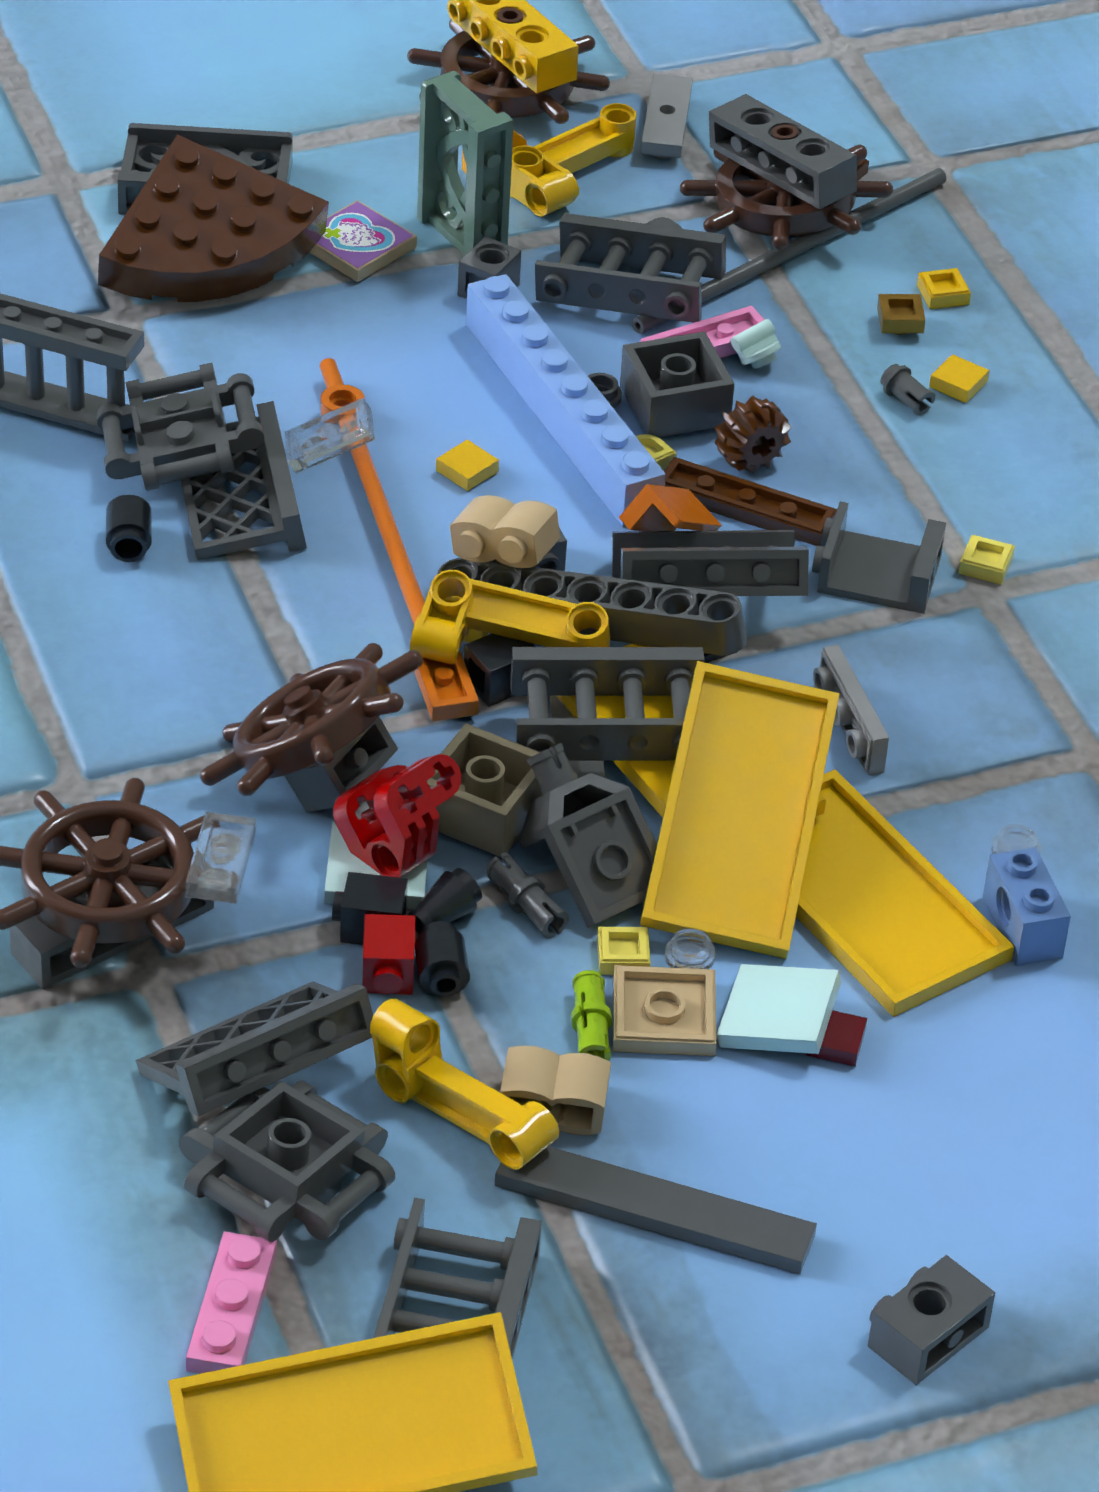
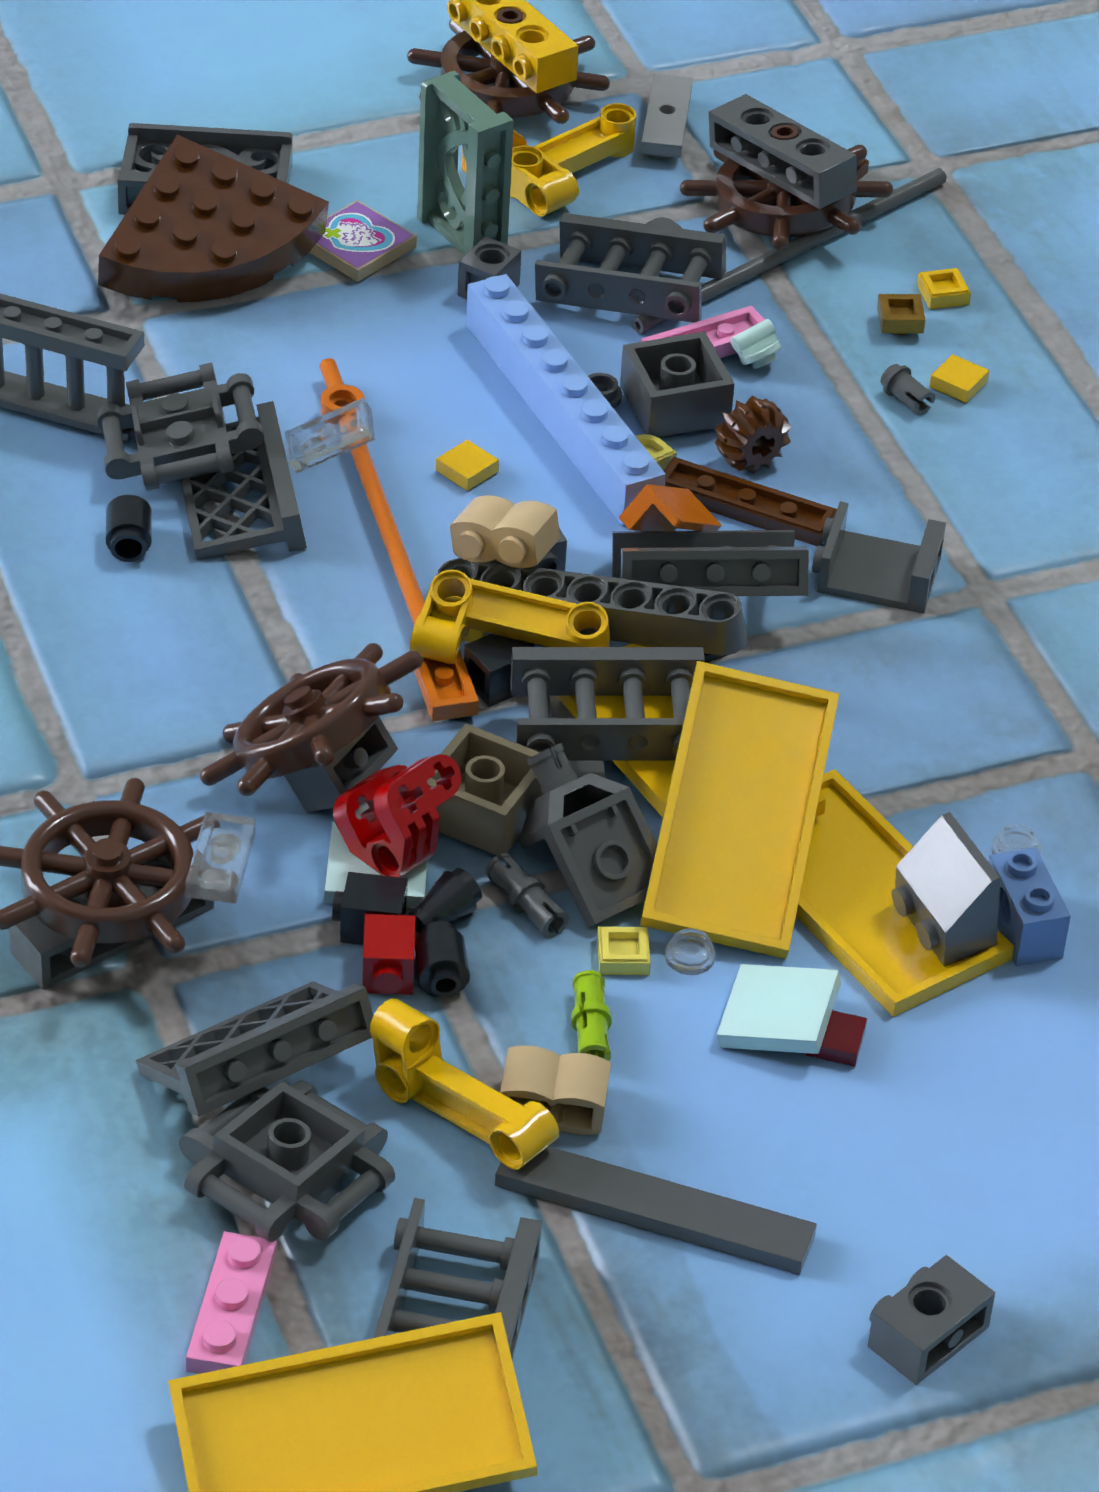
(664, 1010): tan tile -> none
(854, 712): light grey tile -> none
(948, 892): none -> slope
(986, 559): light yellow tile -> none

